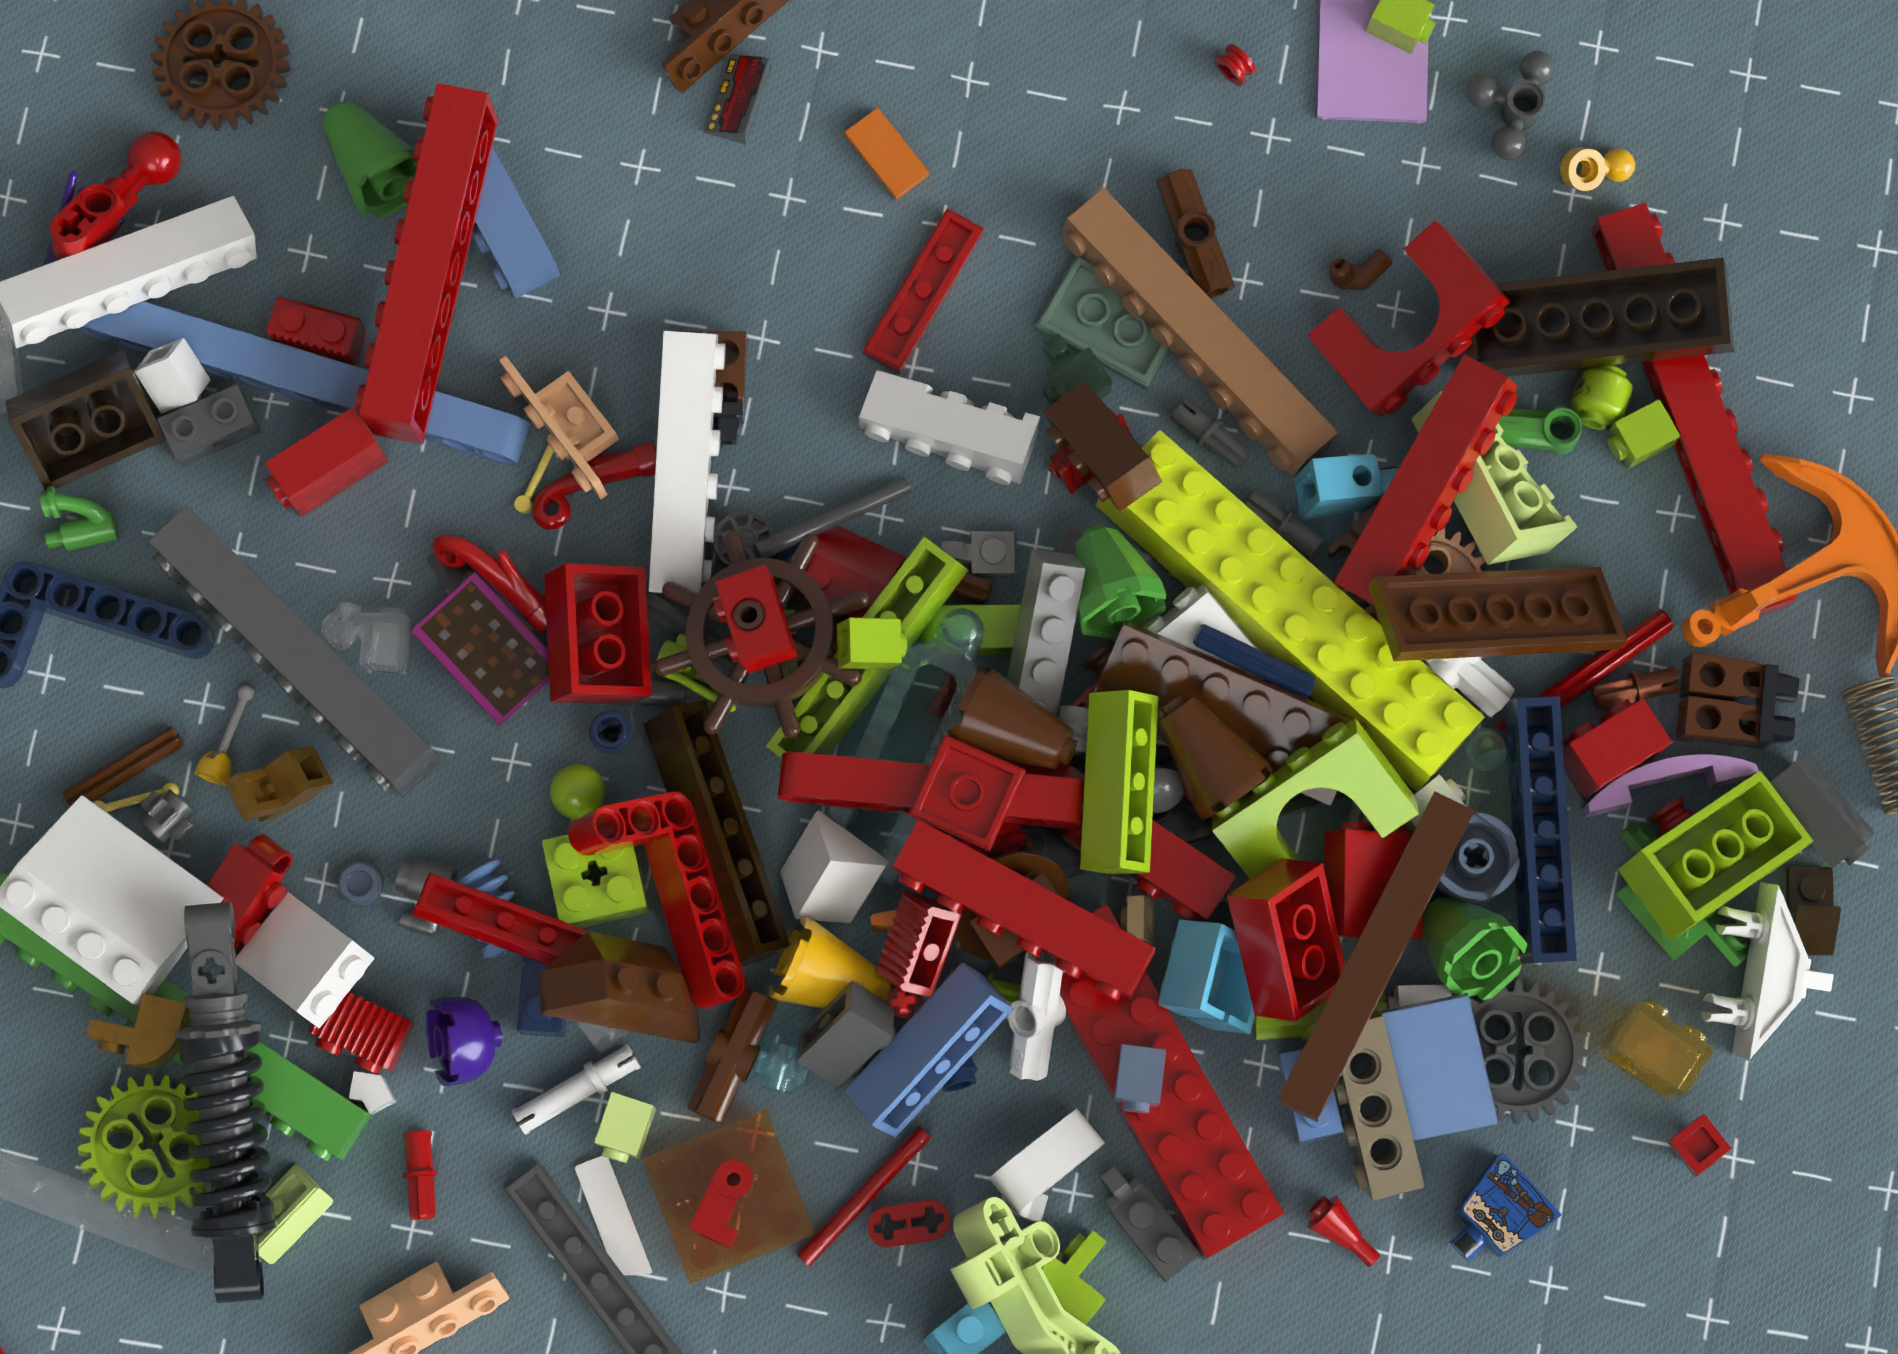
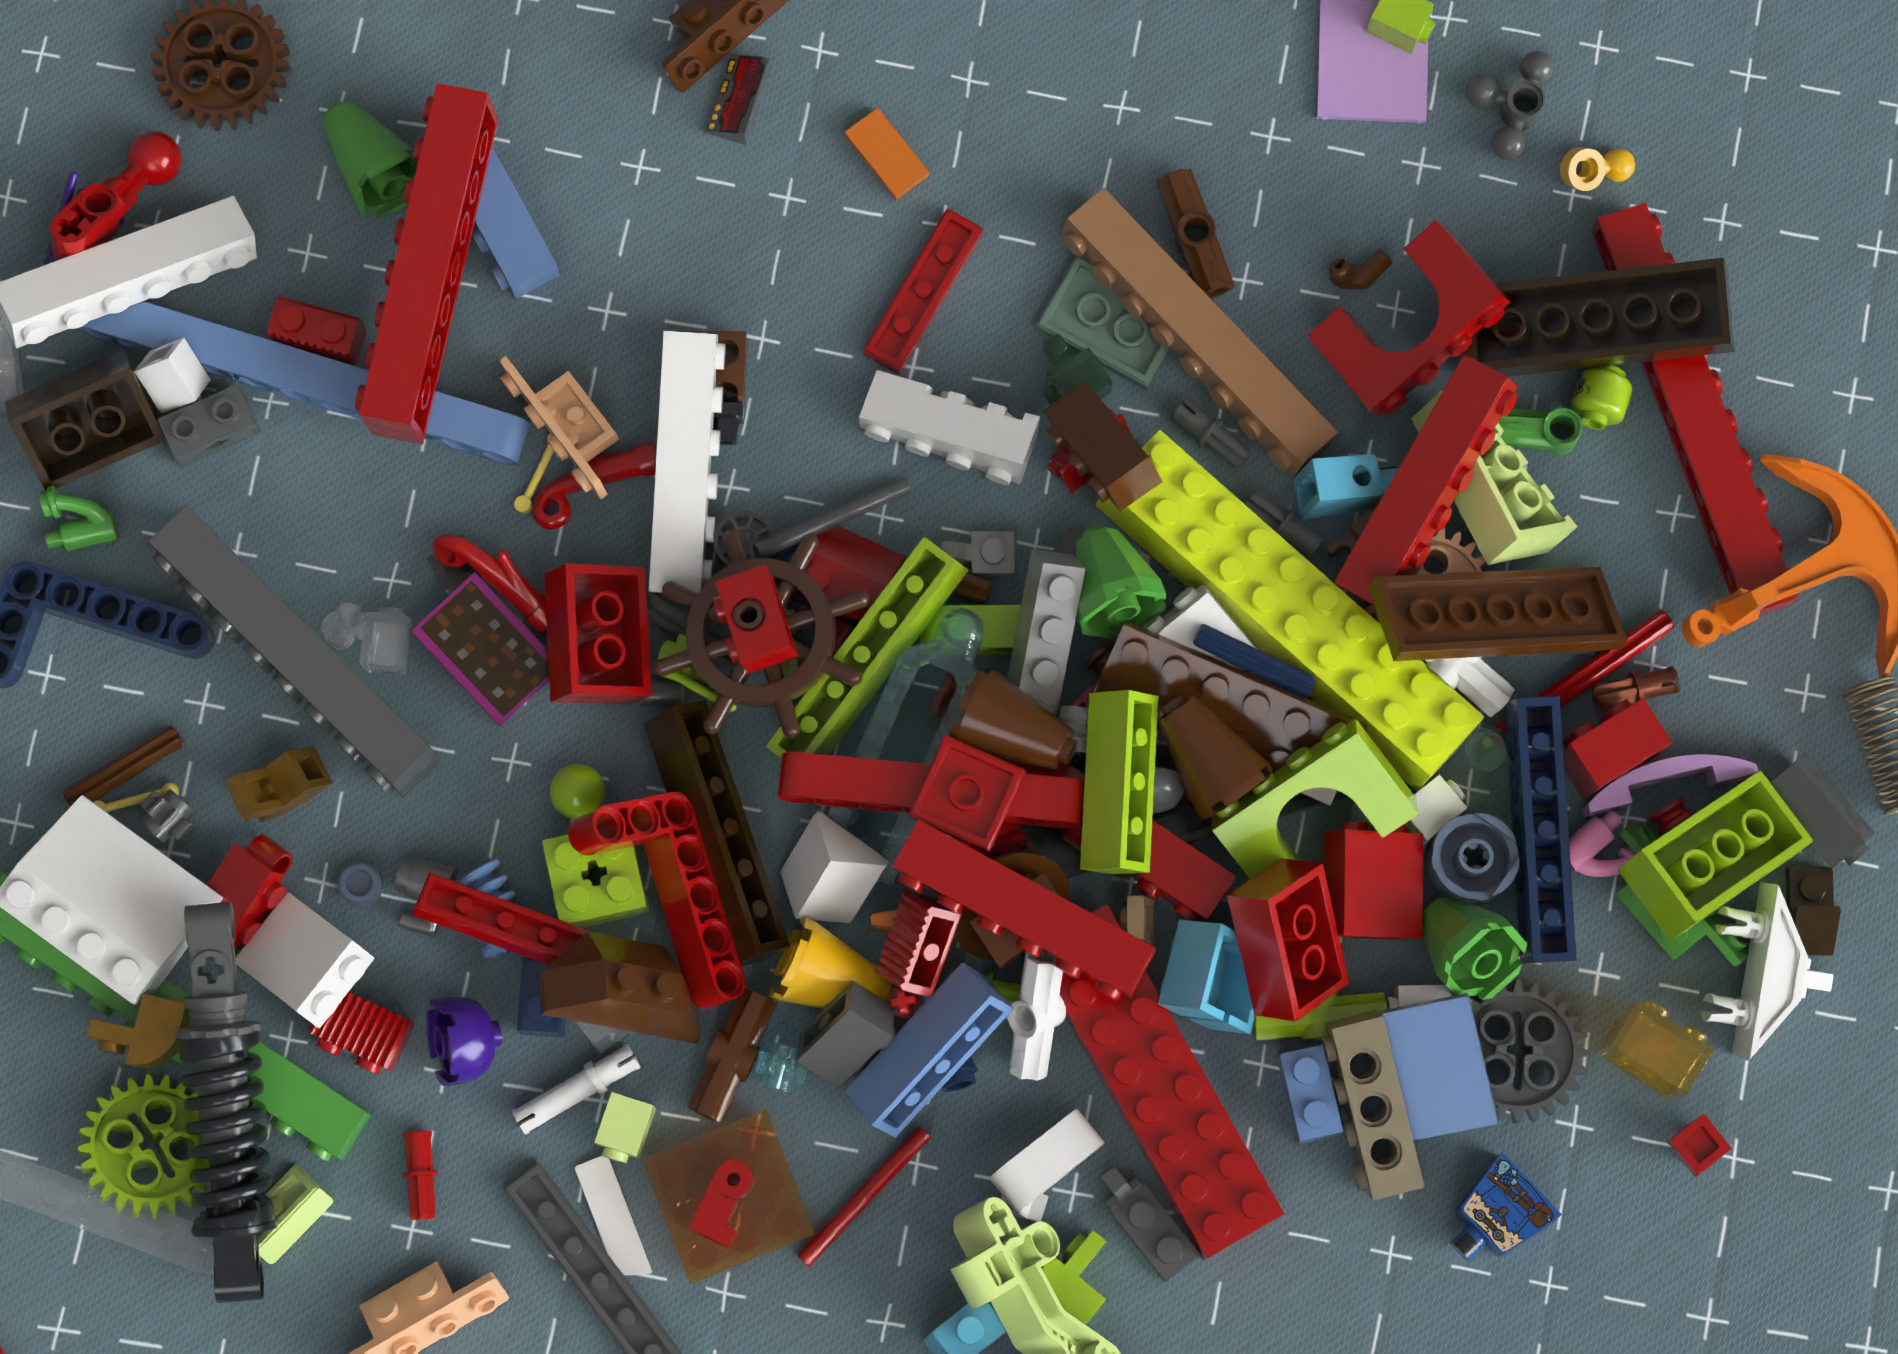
(216, 765): hinge -> none
(324, 463): red brick -> none
(372, 1091): white piece -> none
(609, 722): dark blue cone -> none
(870, 643): lime brick -> none
(907, 1212): red beam -> none
(1139, 1077): sand blue brick -> none
(1235, 64): red bush -> none
(1334, 1223): red cone -> none
(1375, 957): reddish brown tile -> none
(1590, 841): none -> bright pink plant
(1642, 434): lime brick -> none
(1734, 702): reddish brown hips -> none

